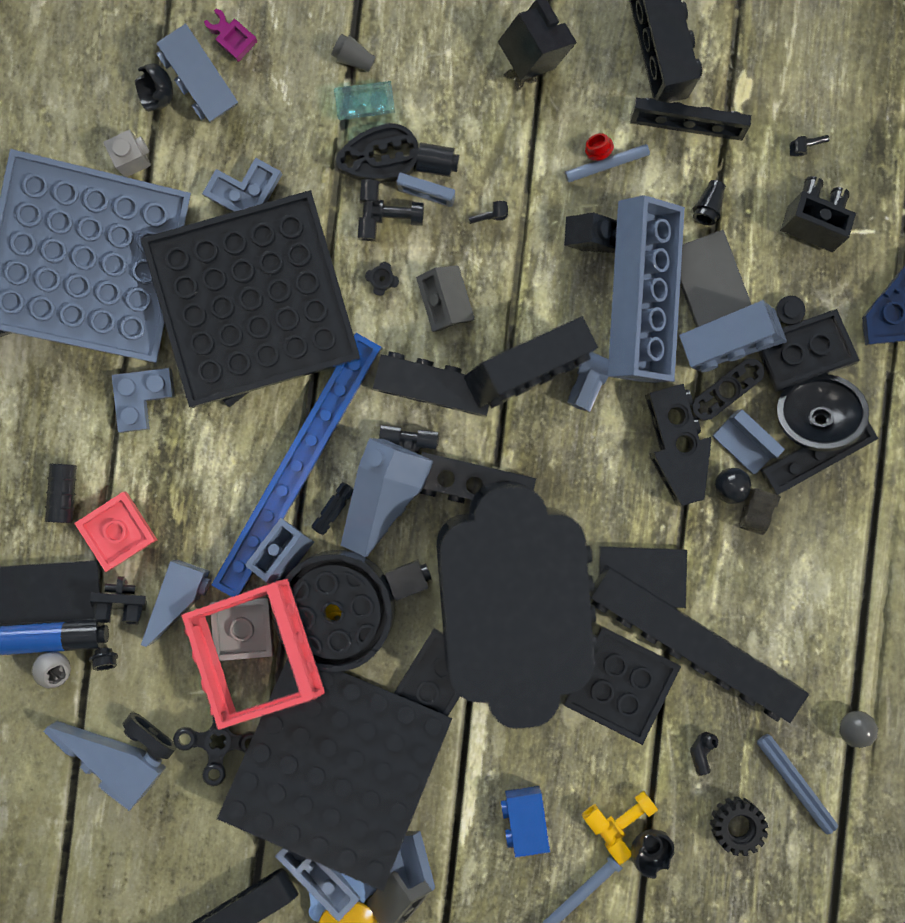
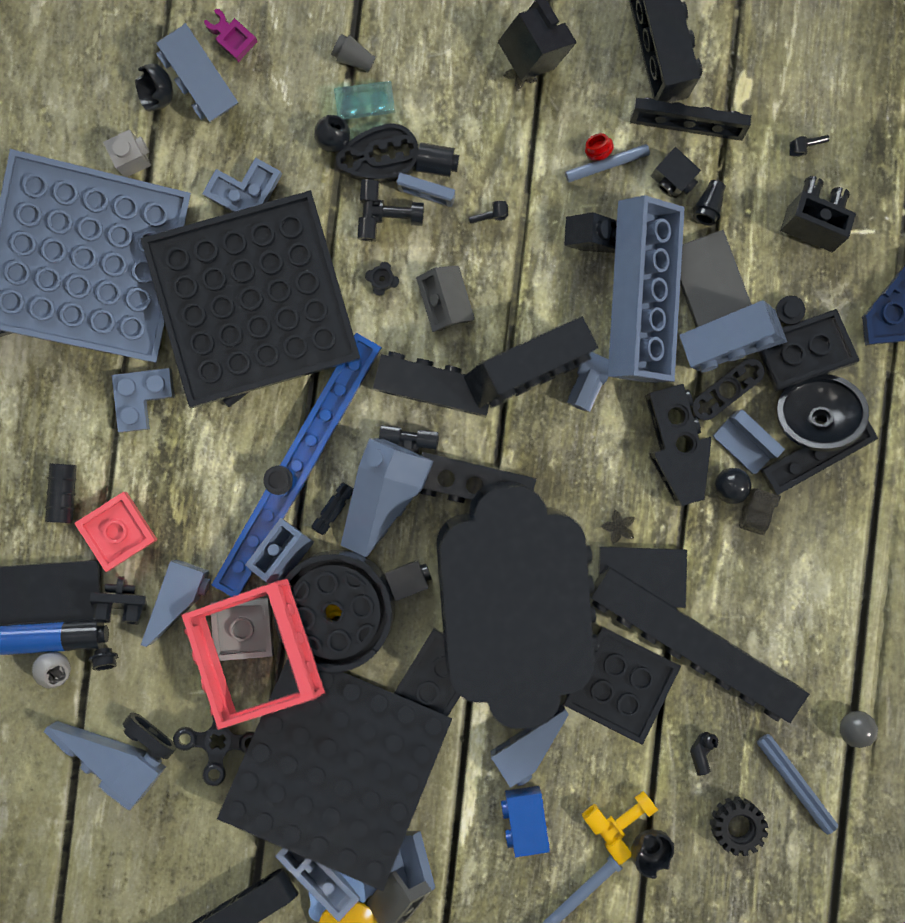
(278, 480): none -> black plate
(332, 133): none -> black piece
(524, 751): none -> sand blue slope
(619, 527): none -> clear smoke plant
(676, 174): none -> black brick

